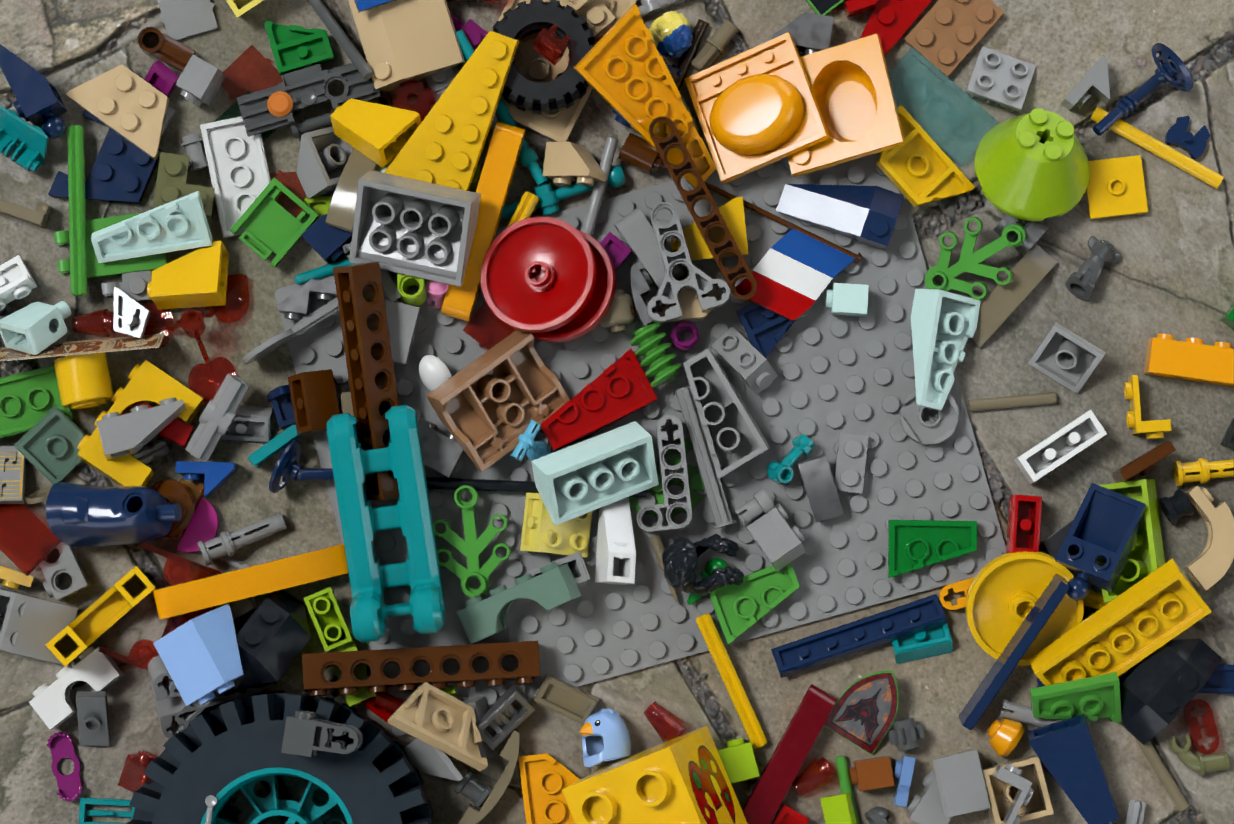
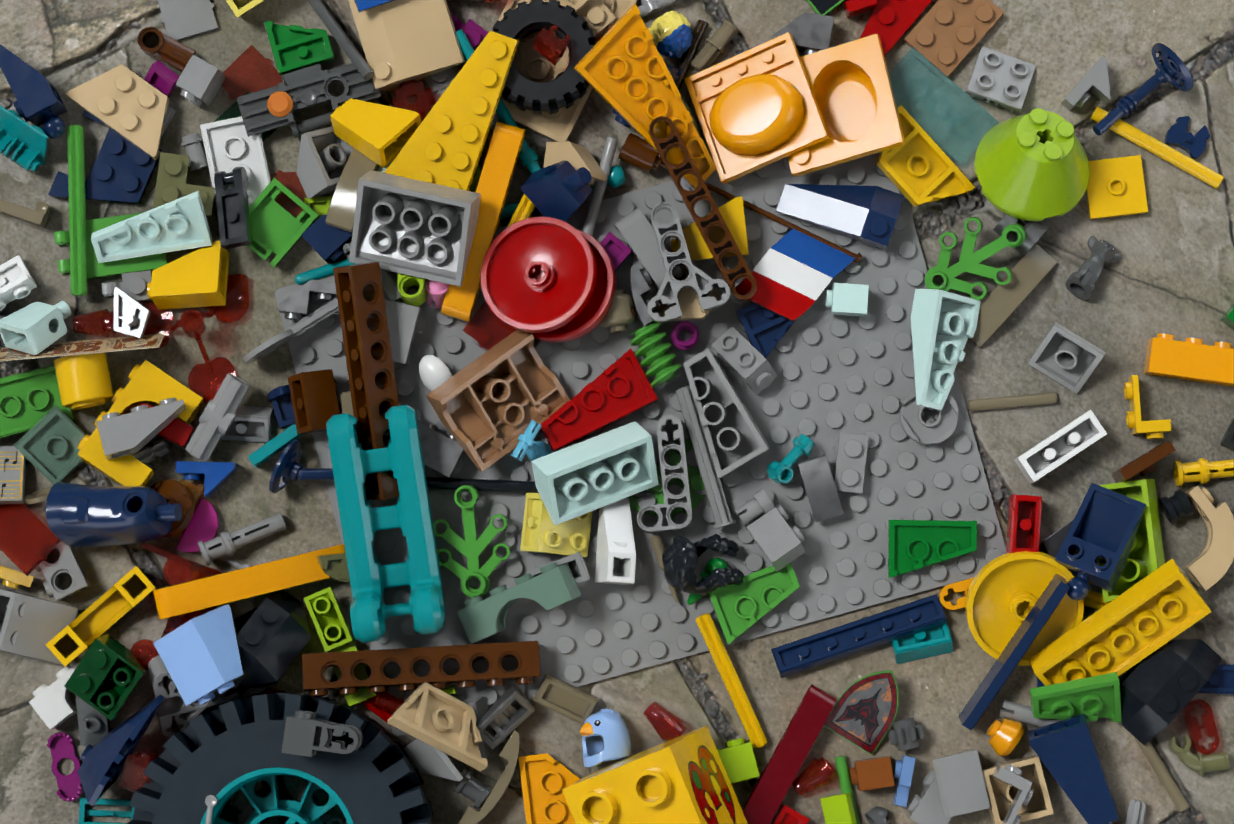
(106, 676): none -> dark green slope
(106, 760): none -> dark blue wedge
(233, 208): none -> black plate
(335, 566): none -> olive tile
(558, 189): none -> dark blue torso

